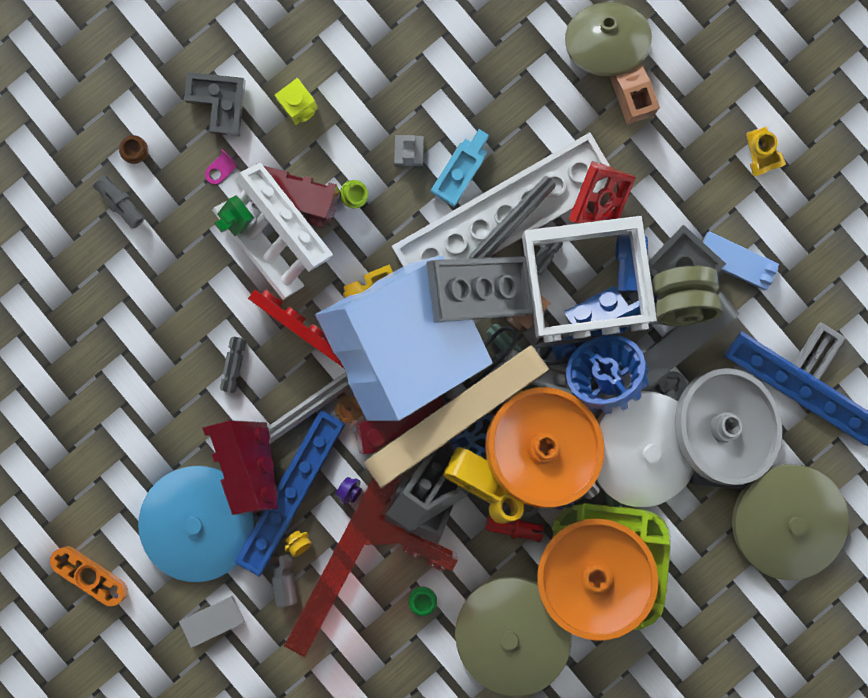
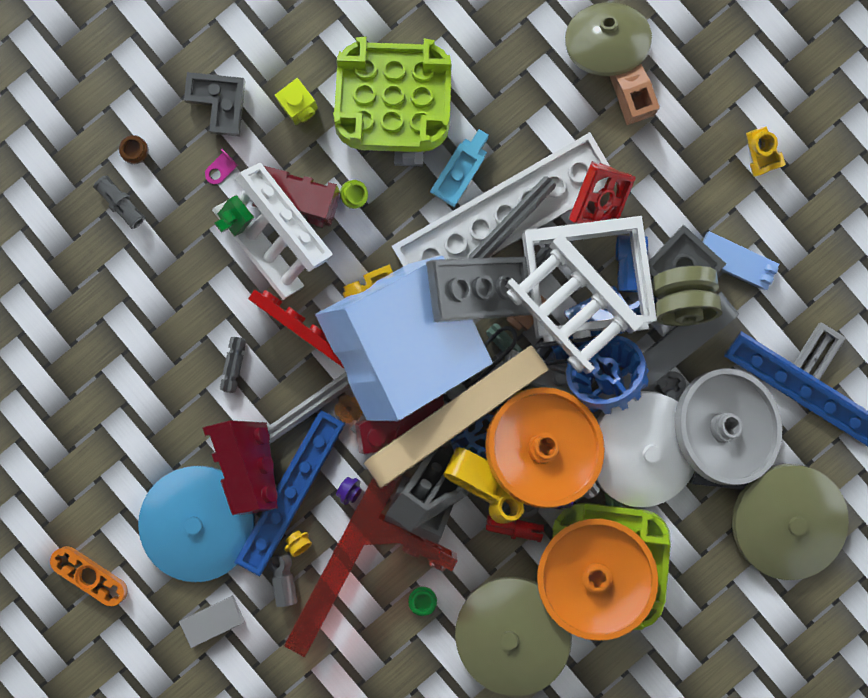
(392, 96): none -> lime tile
(602, 298): none -> white fence

